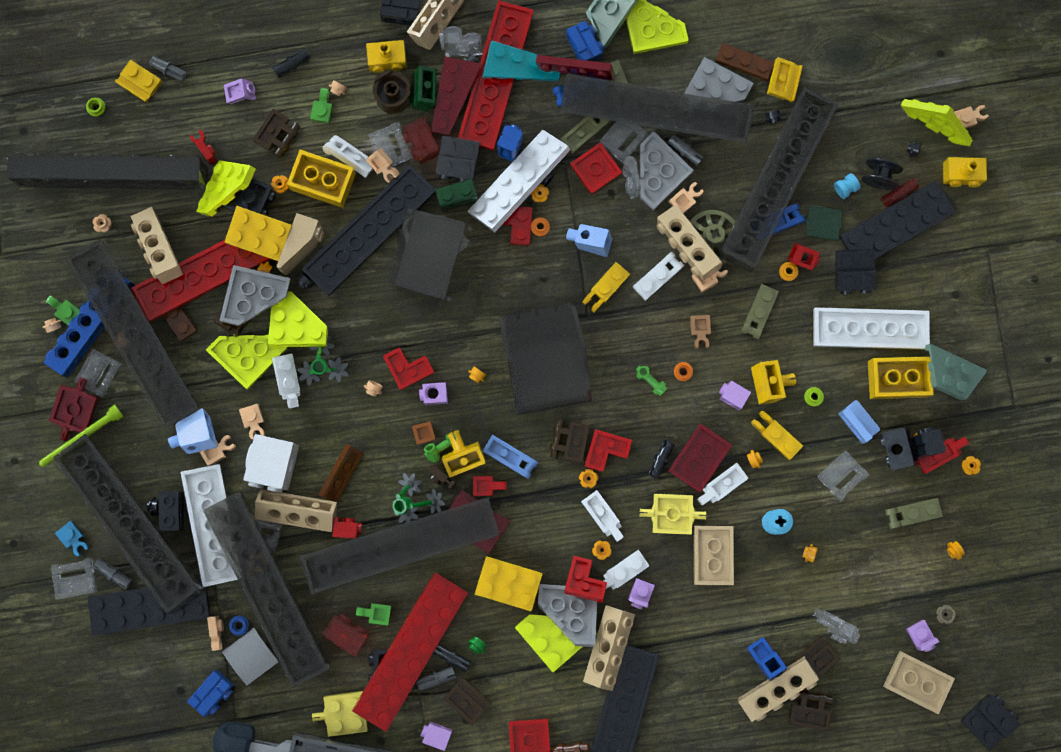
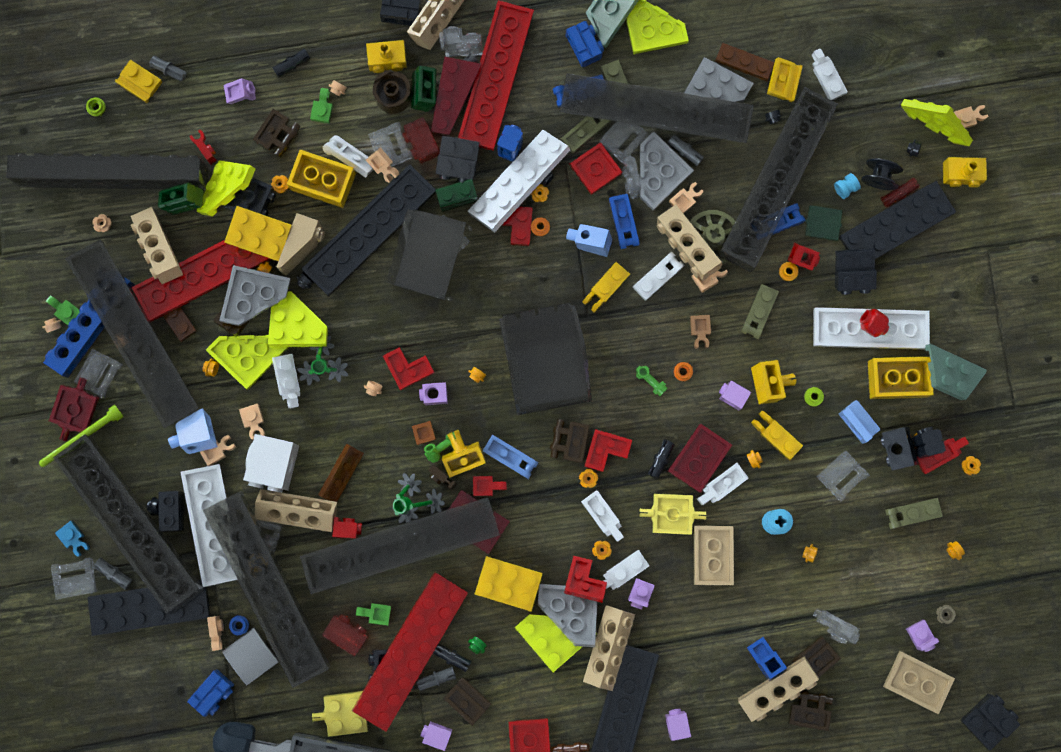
(180, 198): none -> dark green brick
(210, 368): none -> light orange plate
(514, 63): teal wing -> none
(577, 67): dark red wing -> none
(623, 220): none -> blue plate
(677, 724): none -> lavender brick
(828, 76): none -> white hinge
(874, 322): none -> red head

